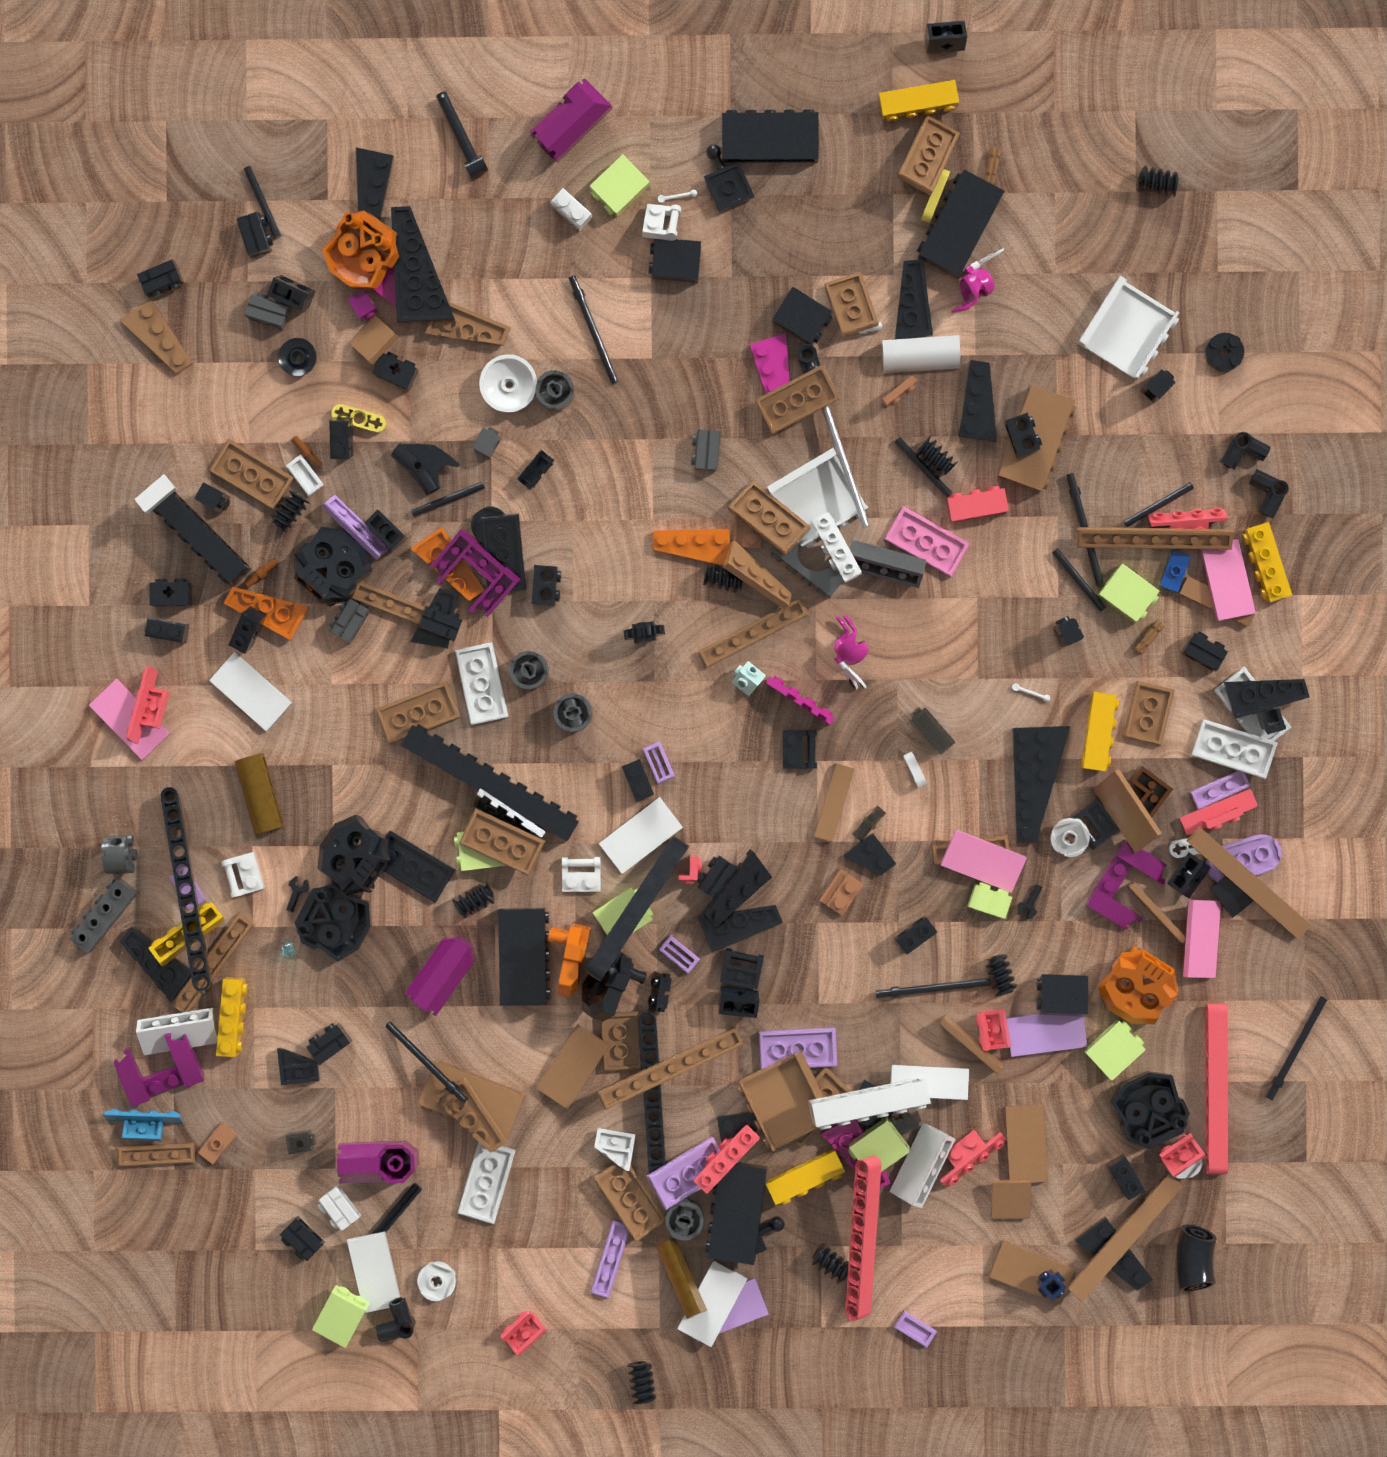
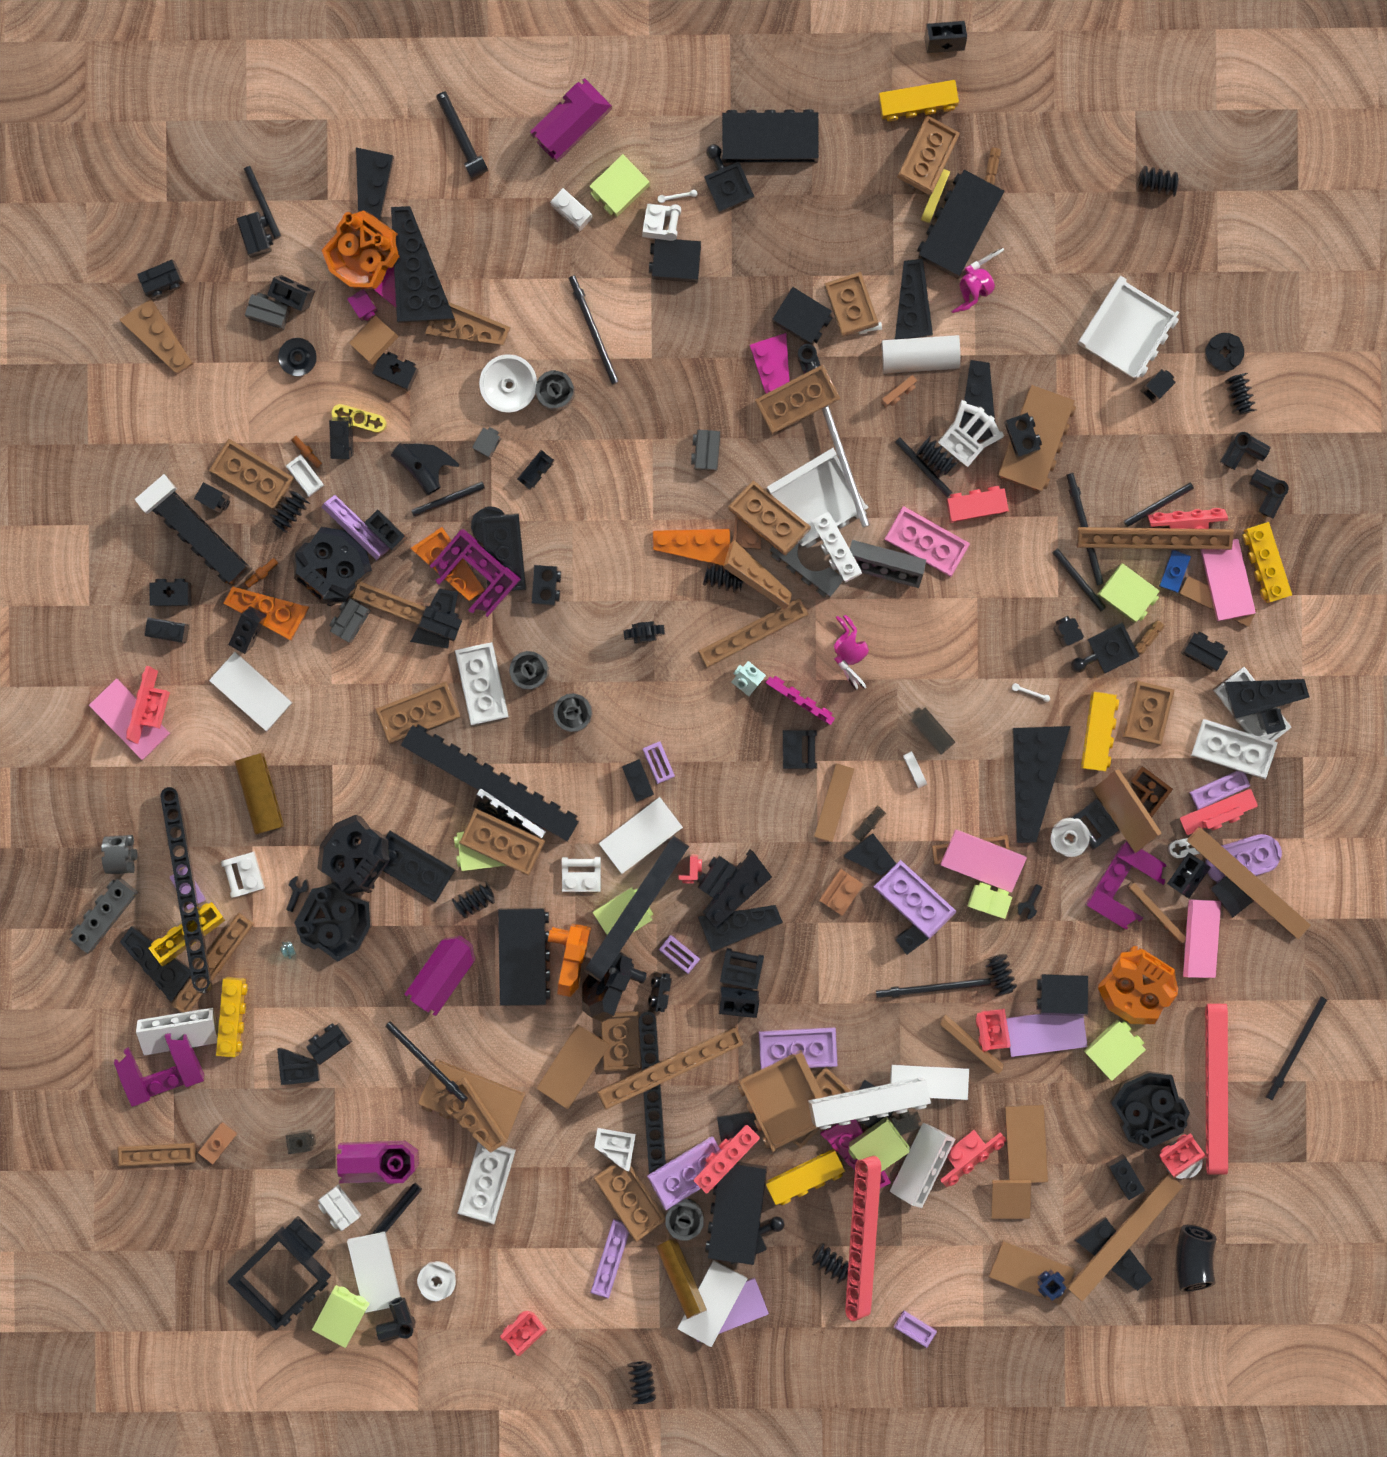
(143, 1125): dark azure bracket -> none
(257, 1301): none -> black window
(915, 899): none -> lavender tile
(963, 445): none -> white plate
(1109, 648): none -> black plate
(1240, 394): none -> black piece

